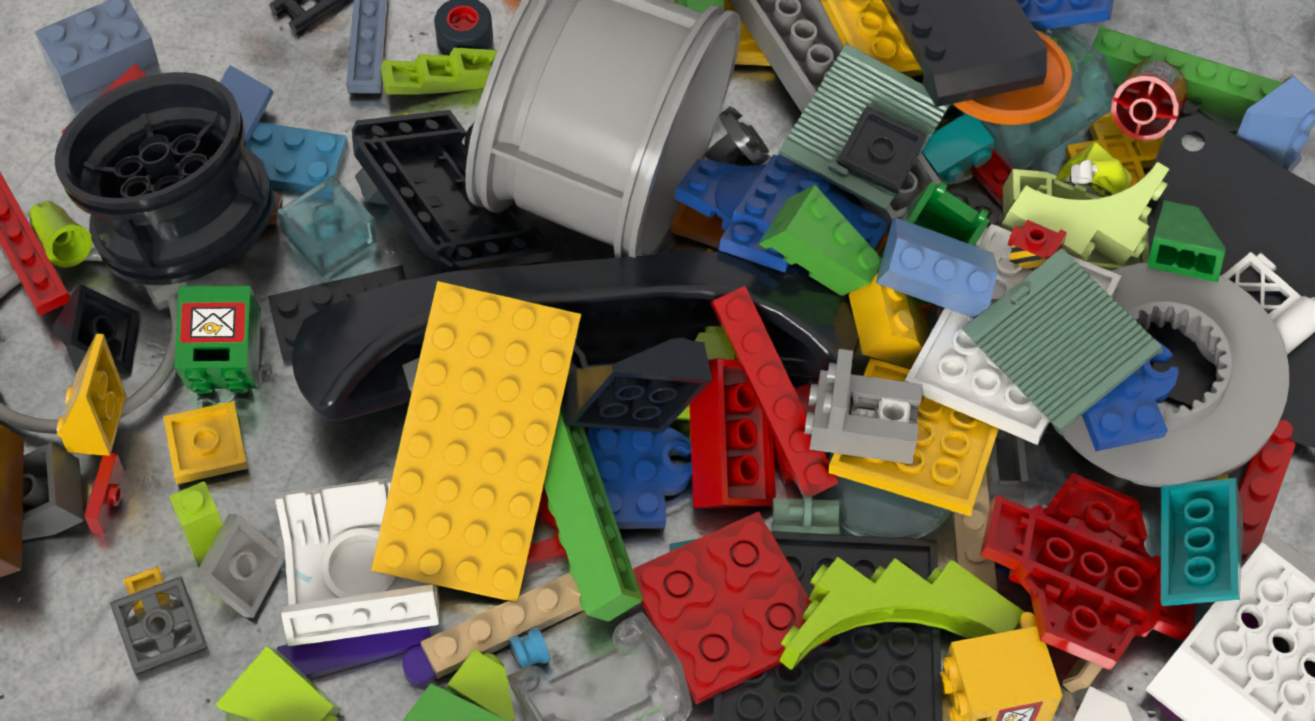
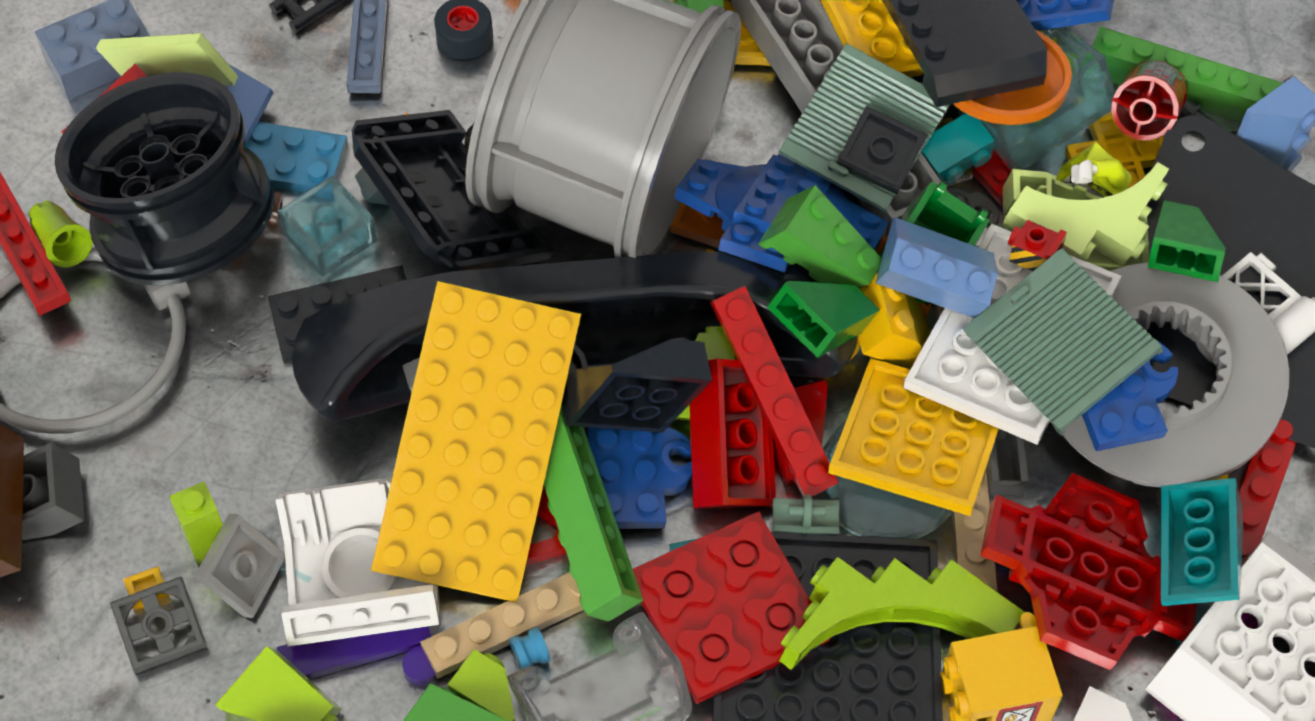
(93, 314): black slope -> none
(93, 403): yellow slope -> none
(105, 493): red plate -> none
(167, 54): none -> yellowish green tile
(205, 442): yellow plate -> none
(218, 320): green container -> none
(434, 74): lime slope -> none
(738, 141): dark grey tile -> none
(823, 313): none -> green slope
(863, 414): light grey brick -> none
(1081, 675): tan tile -> none

